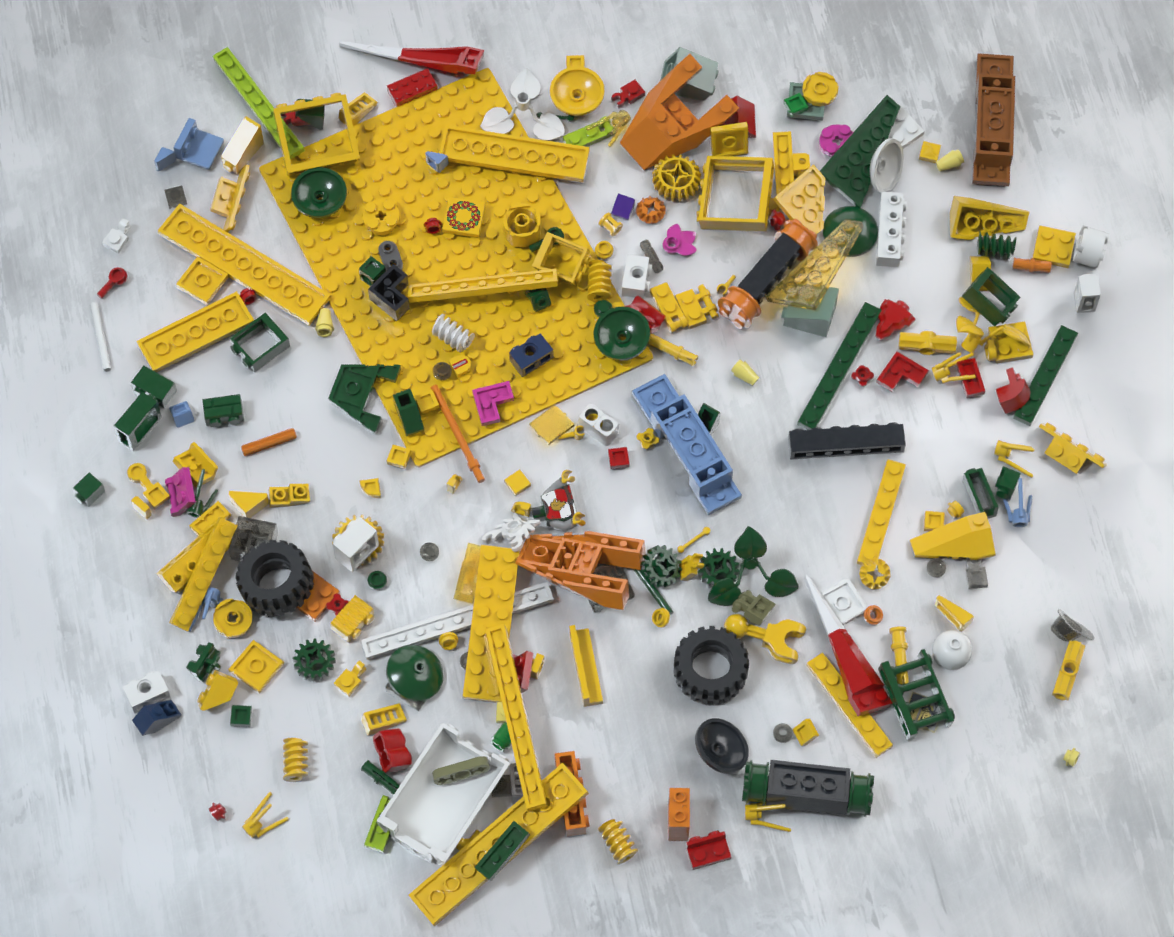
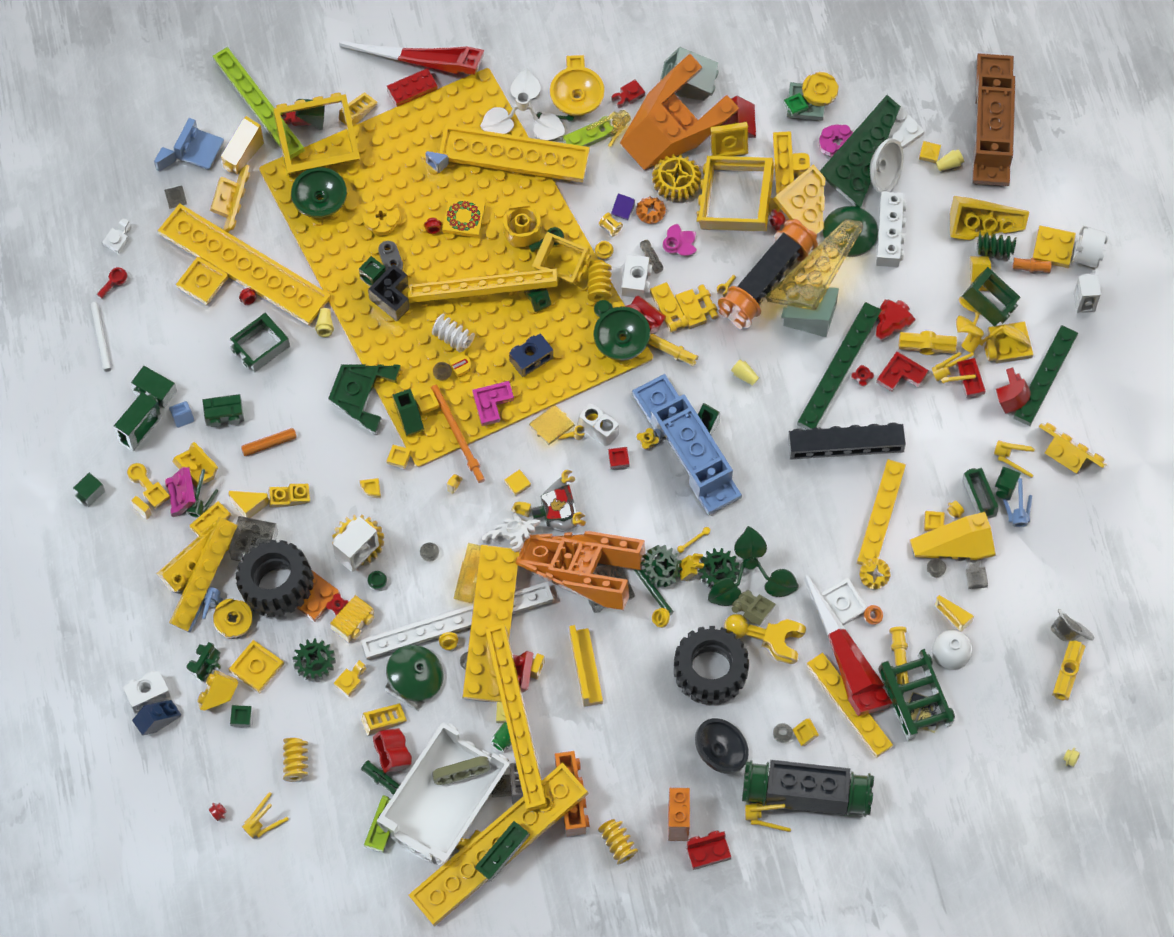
(195, 332): yellow plate -> none

